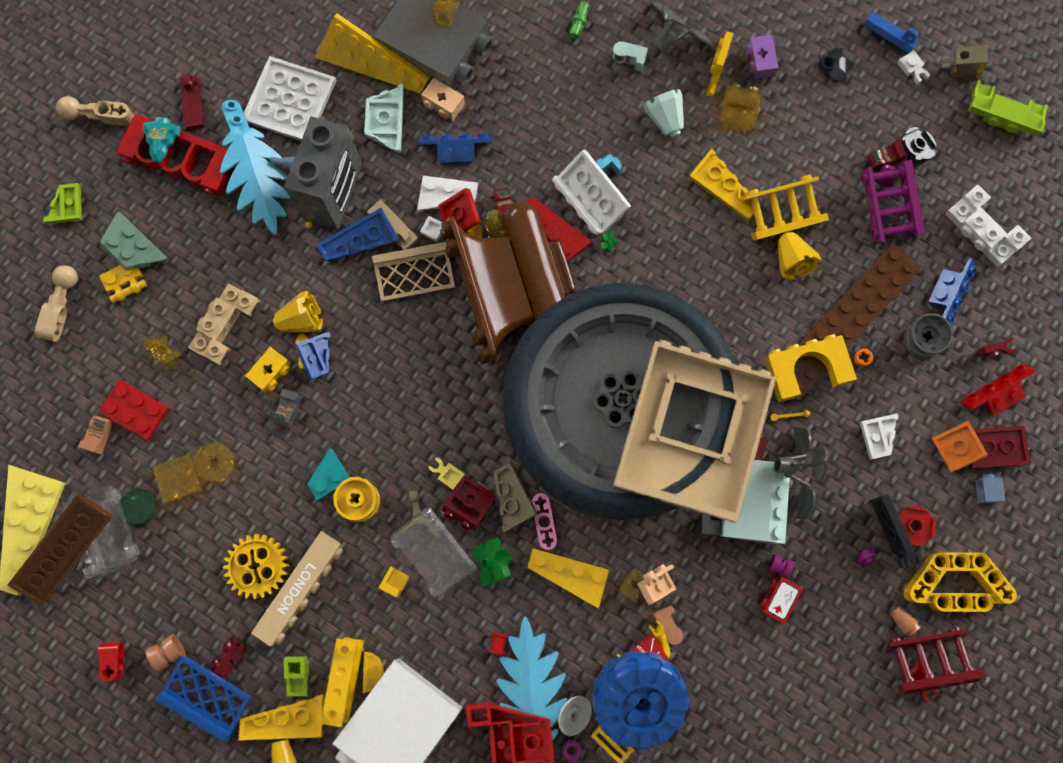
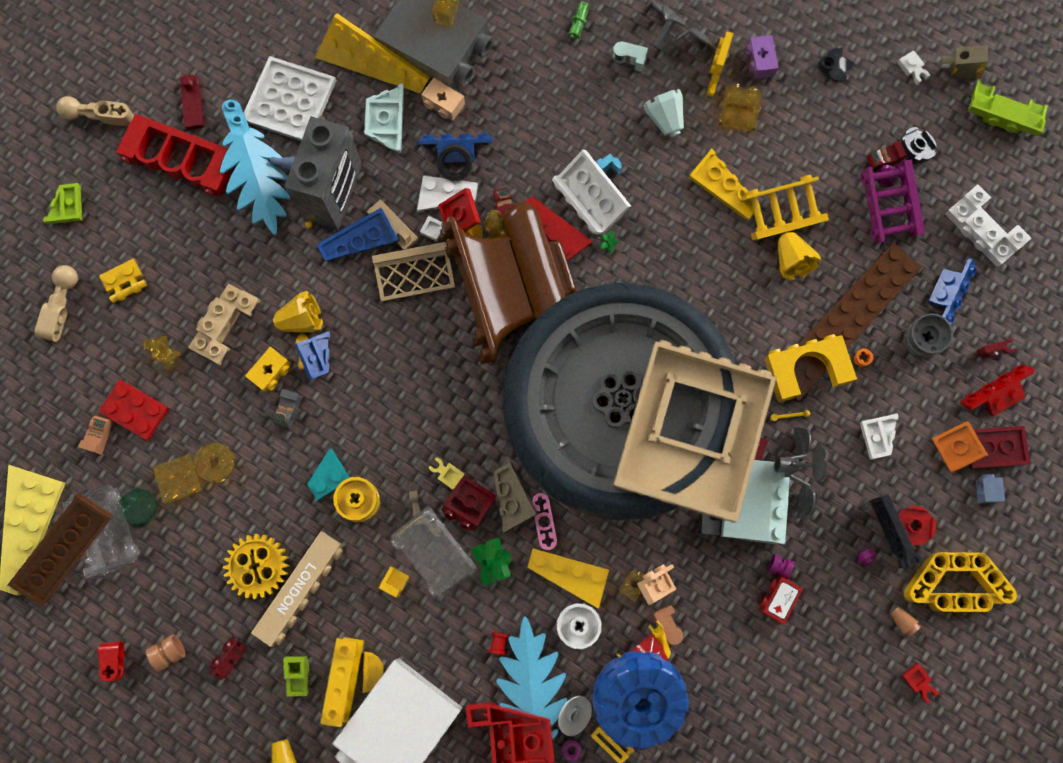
(129, 245): sand green wing -> none
(160, 136): teal rock -> none
(199, 714): blue fence -> none
(285, 722): yellow wing -> none
(454, 176): none -> black tyre
(590, 626): none -> white wheel
(902, 39): blue hinge -> none
(929, 681): dark red fence -> none

